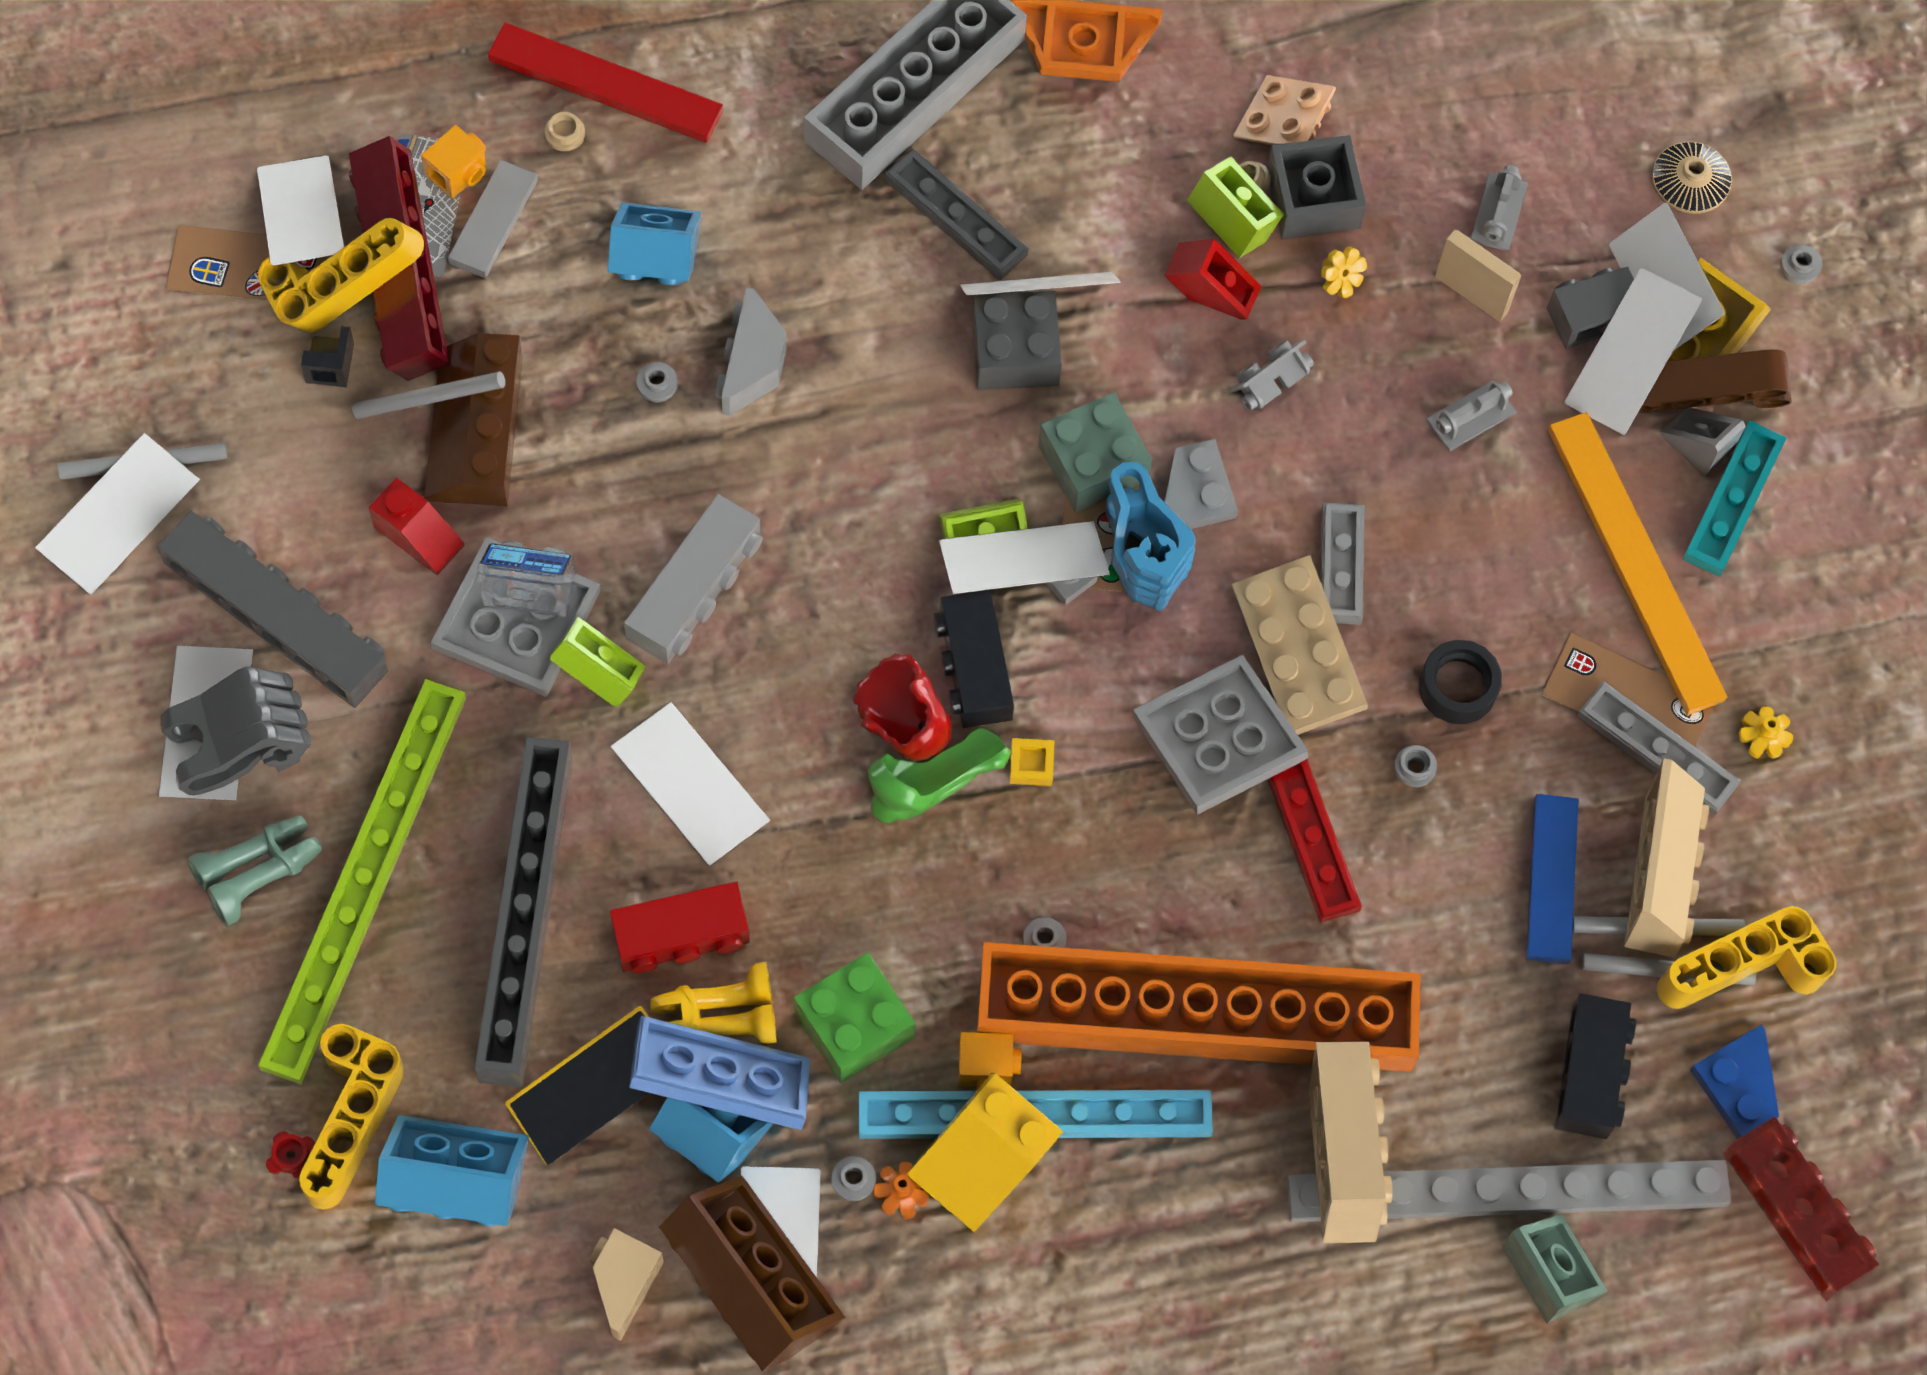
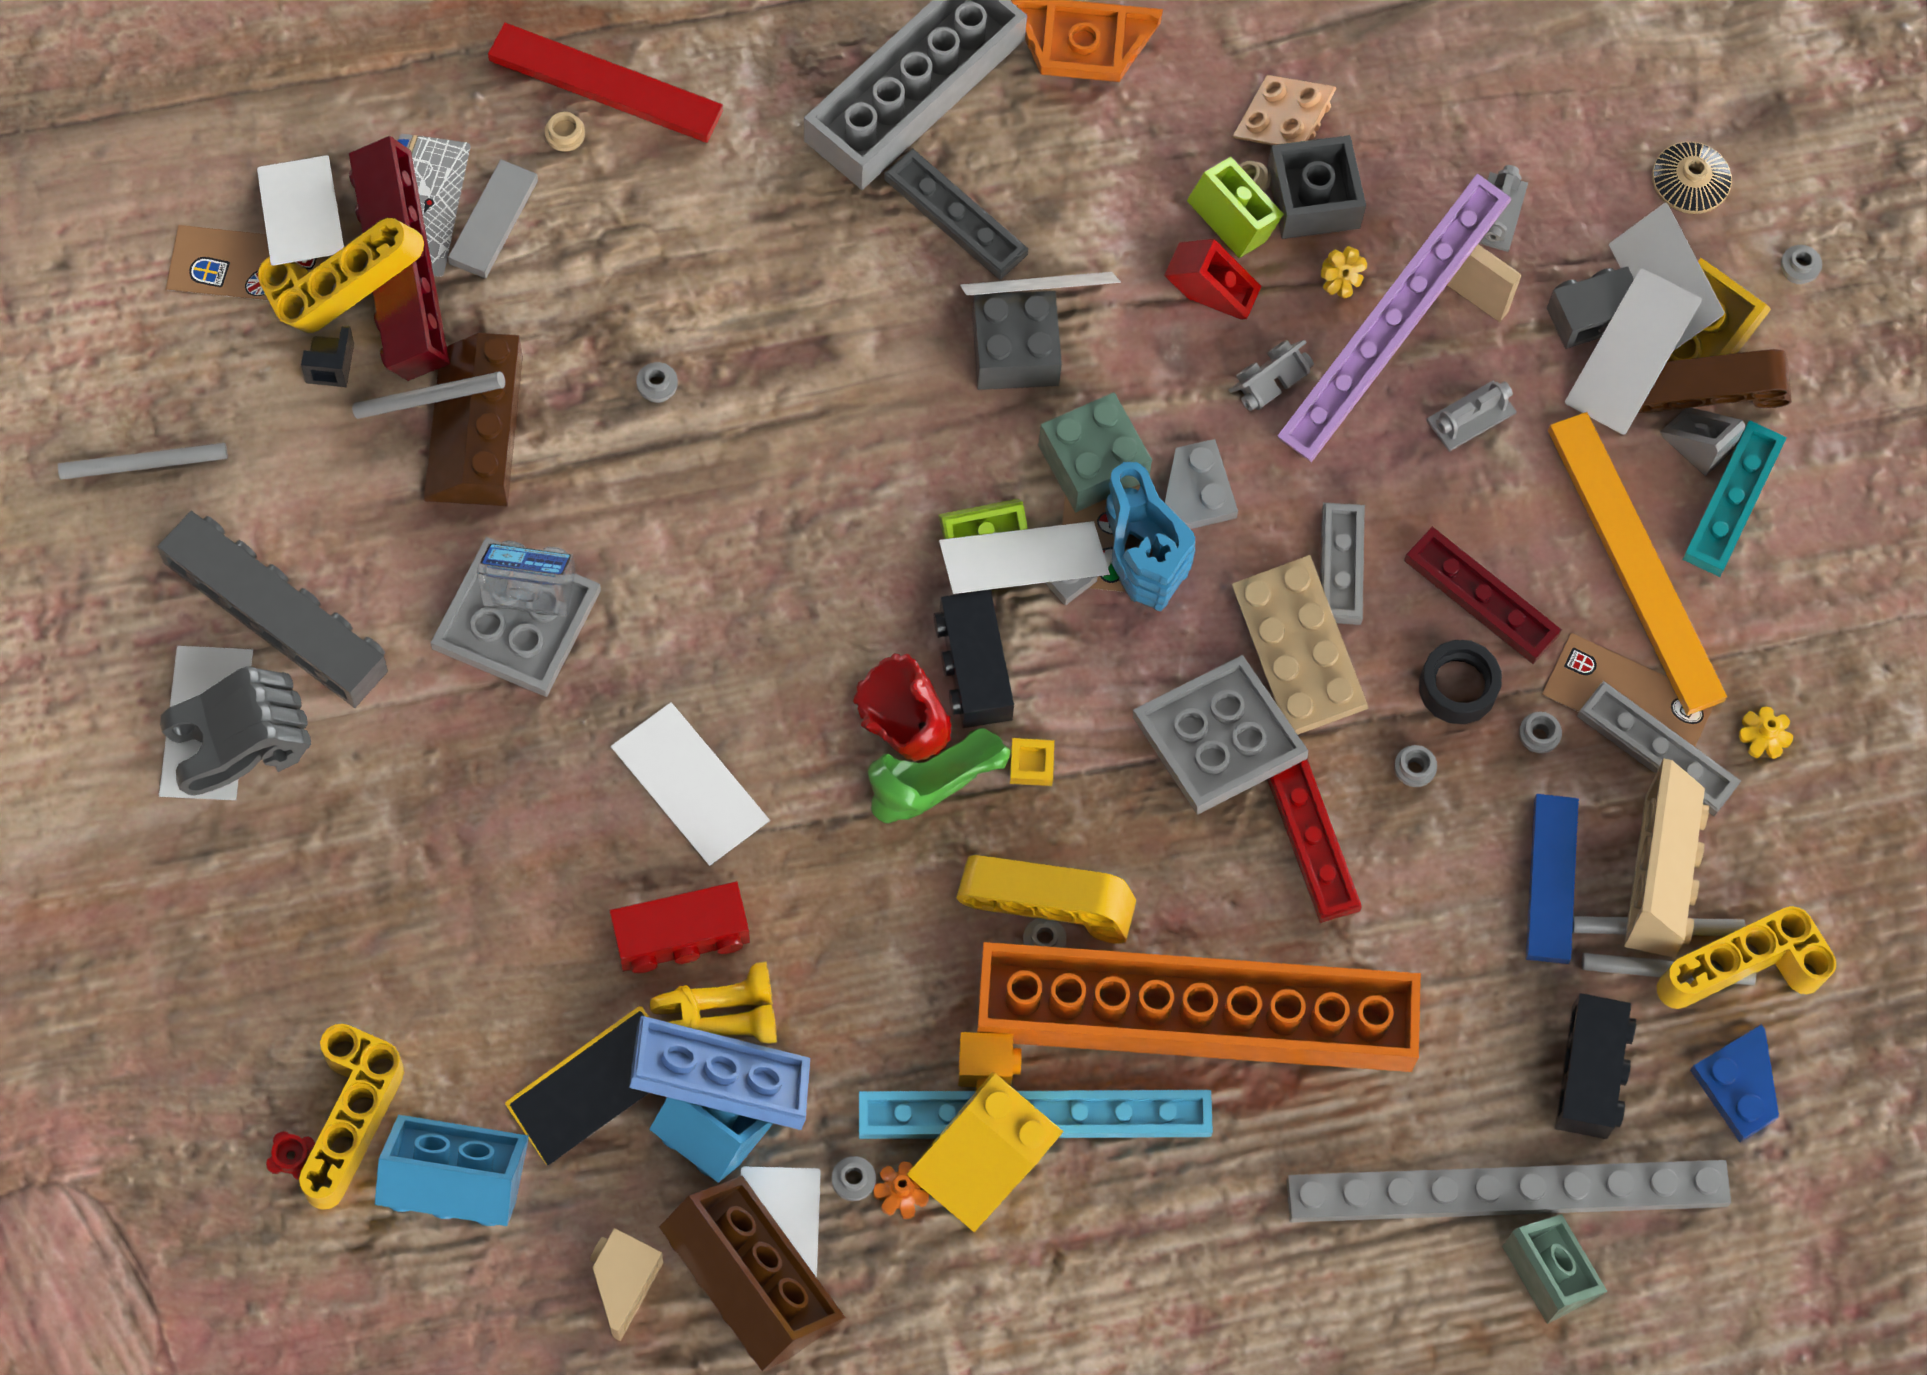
(117, 513): white sticker -> none
(227, 895): sand green piece -> none
(362, 882): lime plate -> none
(415, 526): red slope -> none
(455, 161): light orange brick -> none
(524, 913): dark grey brick -> none
(597, 662): lime slope -> none
(654, 243): dark azure slope -> none
(693, 579): light grey brick -> none
(753, 355): light grey slope -> none
(854, 1017): bright green brick -> none
(1050, 893): none -> yellow beam
(1348, 1142): tan brick -> none
(1394, 317): none -> lavender plate
(1482, 595): none -> dark red plate
(1541, 721): none -> light grey plate
(1801, 1232): clear red brick -> none

